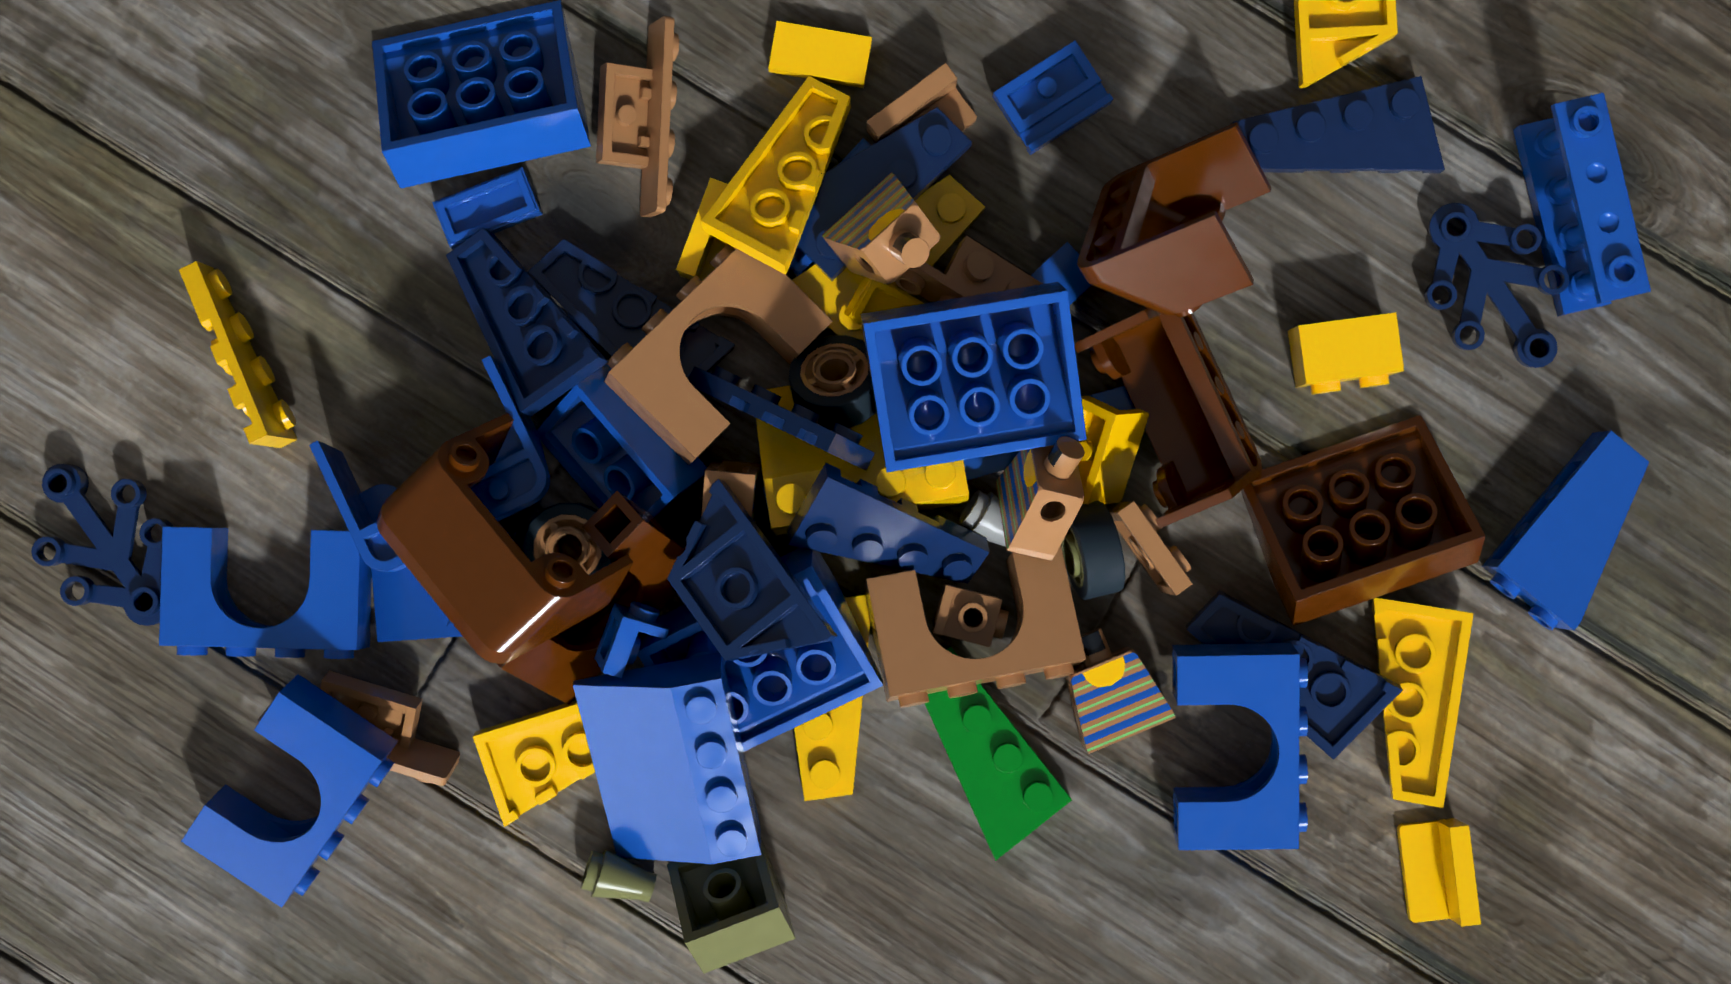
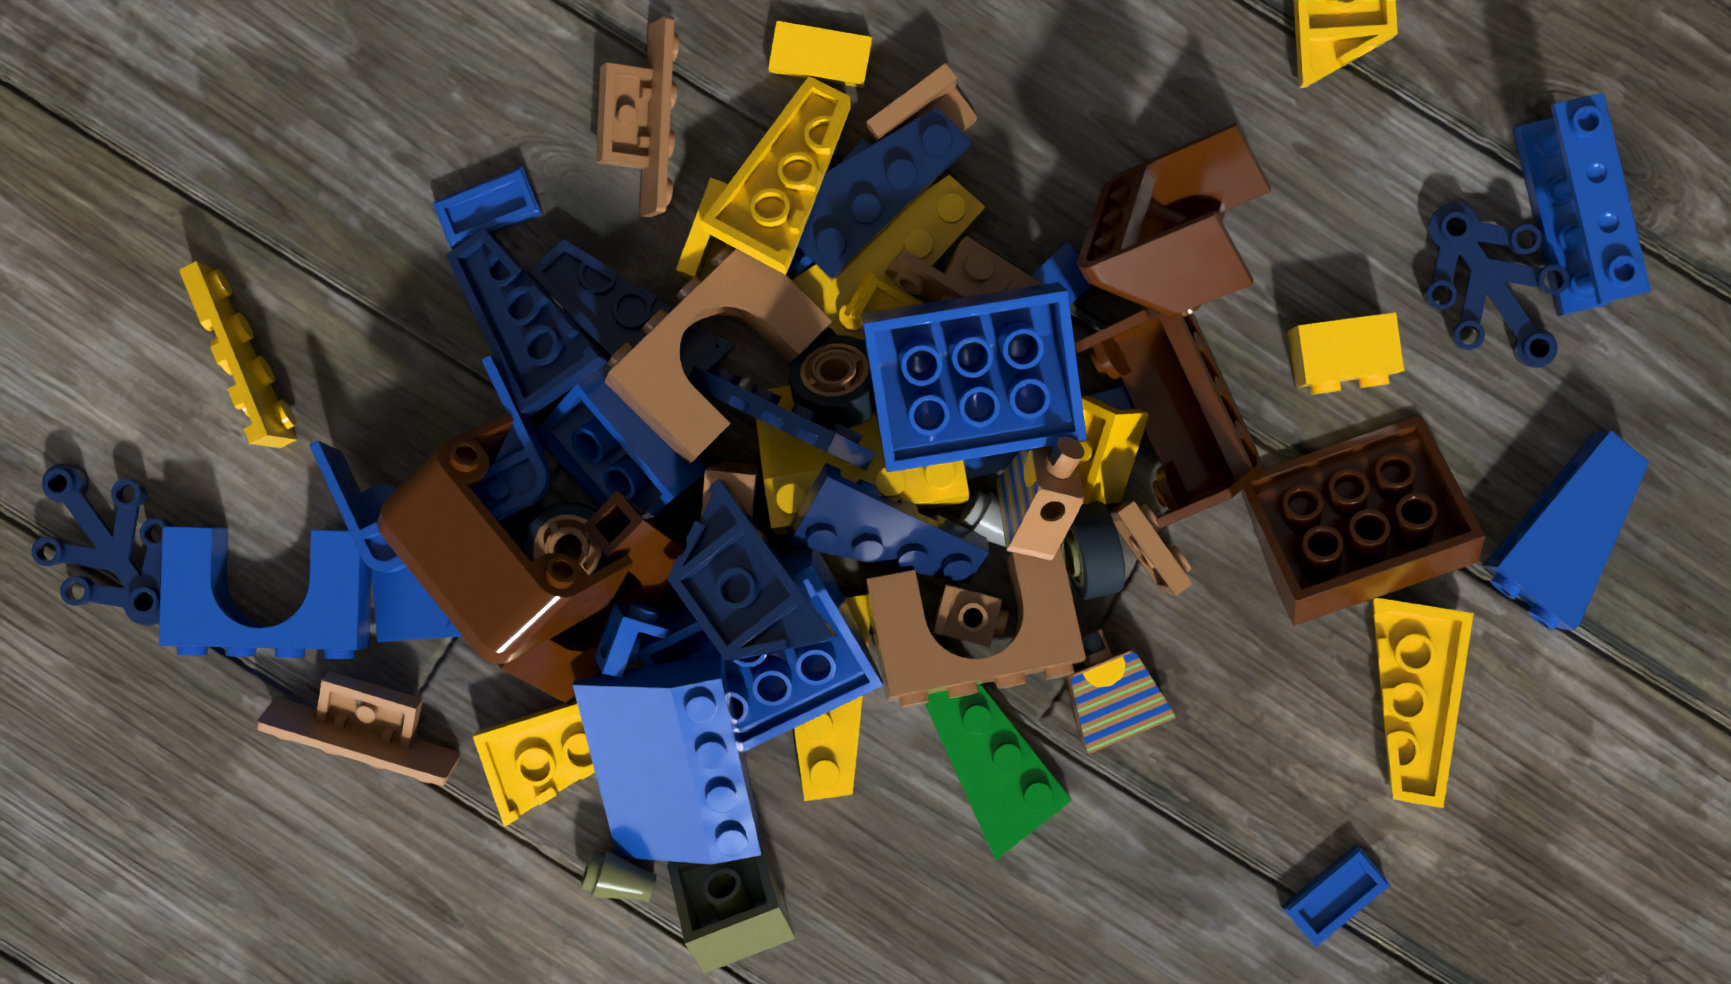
(341, 754): blue arch -> none
(478, 95): blue slope -> none
(883, 234): medium nougat torso -> none
(1052, 97): blue plate -> none
(1267, 806): blue arch -> none
(1335, 895): none -> blue tile
(1339, 693): dark blue wing -> none
(1359, 131): dark blue wing -> none
(1439, 871): yellow panel -> none

